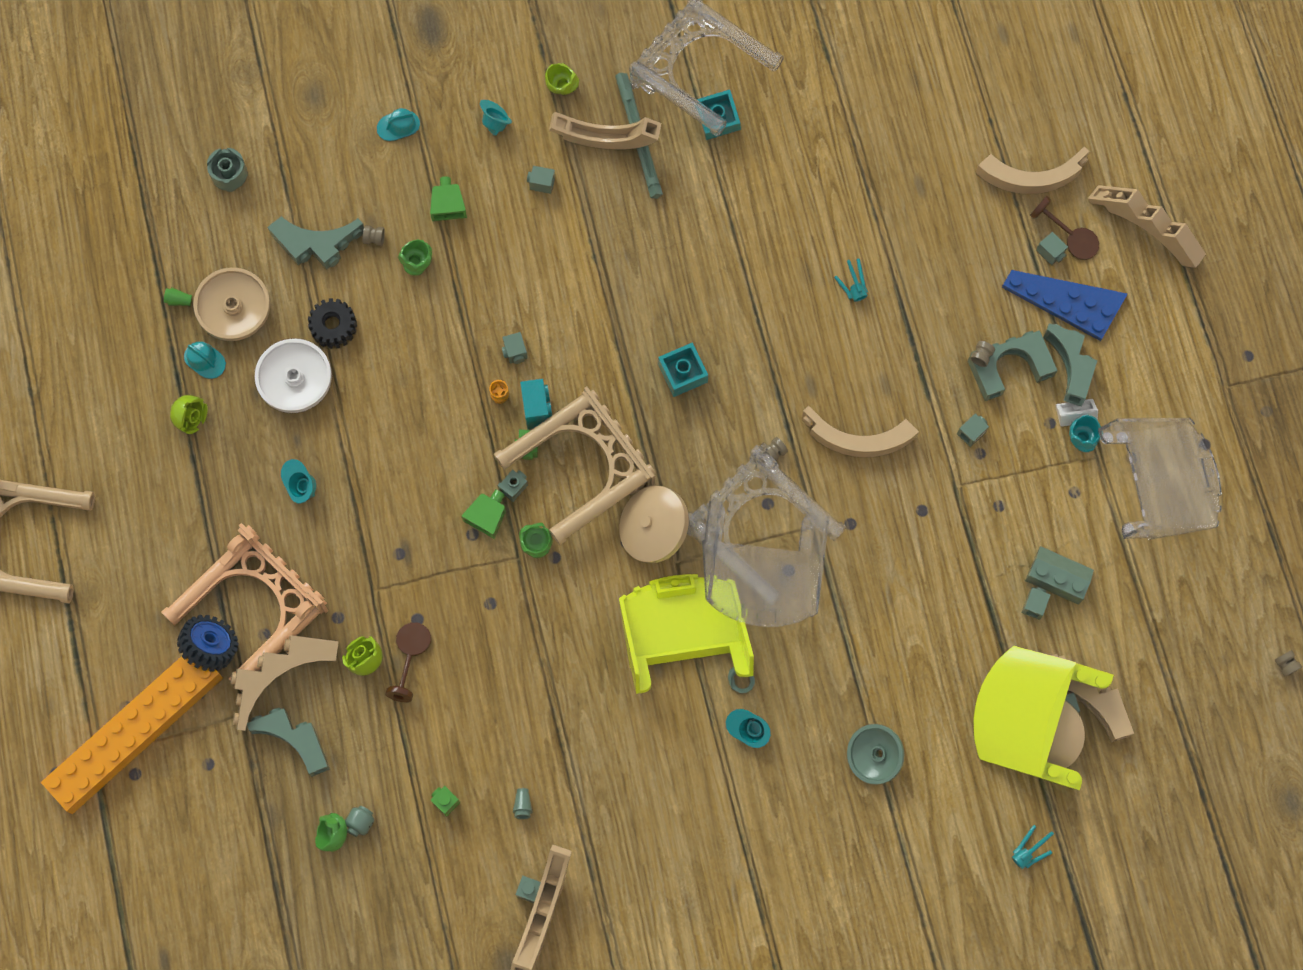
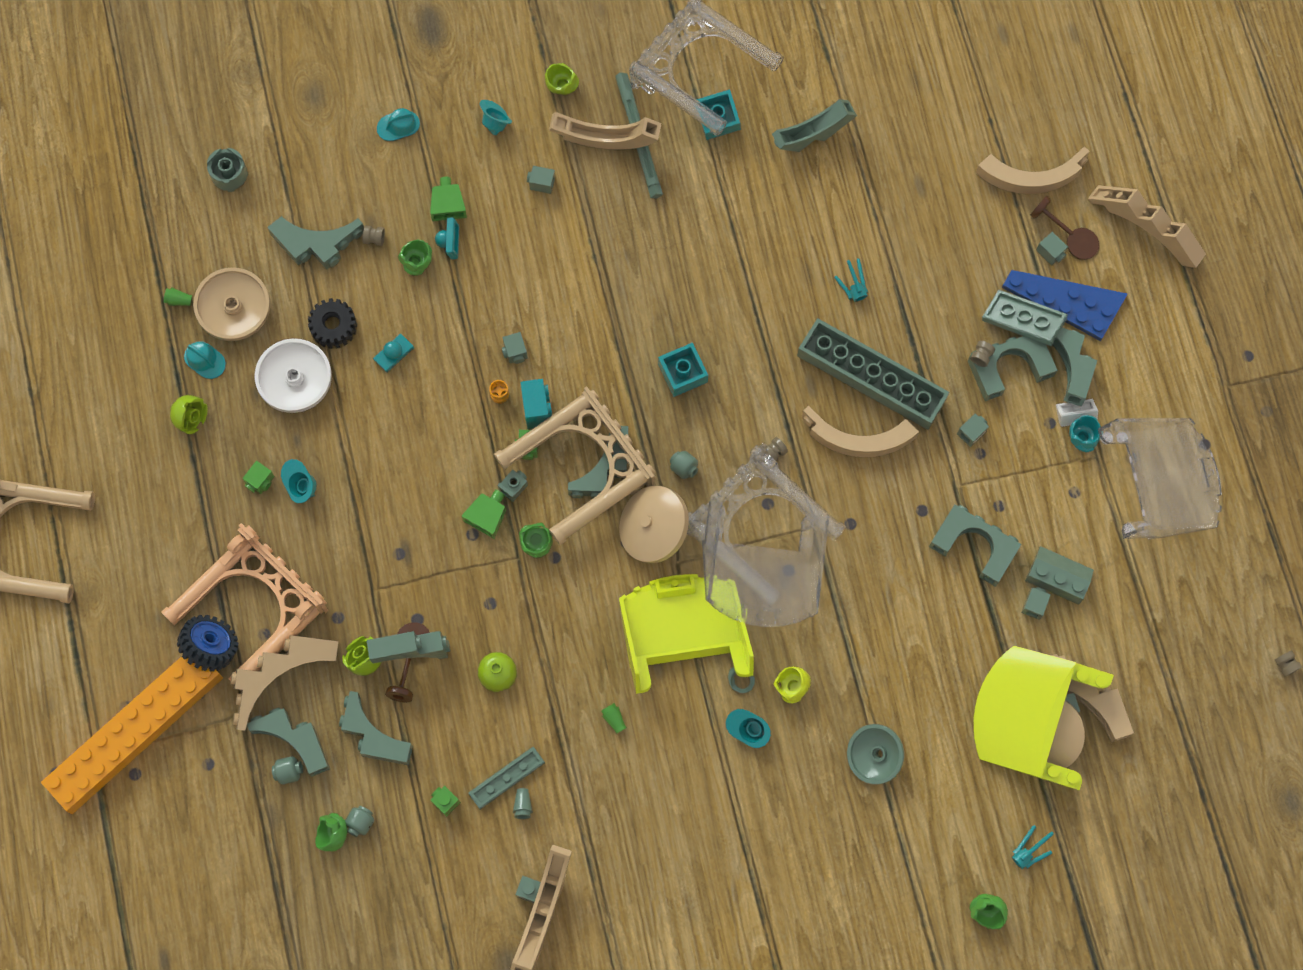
(258, 478): none -> bright green brick
(287, 770): none -> sand green head
(374, 743): none -> sand green arch
(393, 352): none -> teal tile
(408, 646): none -> sand green arch
(449, 238): none -> teal tile
(497, 672): none -> lime cylinder
(506, 778): none -> sand green tile
(596, 479): none -> sand green arch
(614, 718): none -> bright green cone
(684, 464): none -> sand green head
(794, 684): none -> neon yellow hair
(816, 128): none -> sand green arch
(872, 374): none -> sand green brick
(989, 911): none -> bright green hair
(1002, 546): none -> sand green arch
(1024, 317): none -> sand green tile

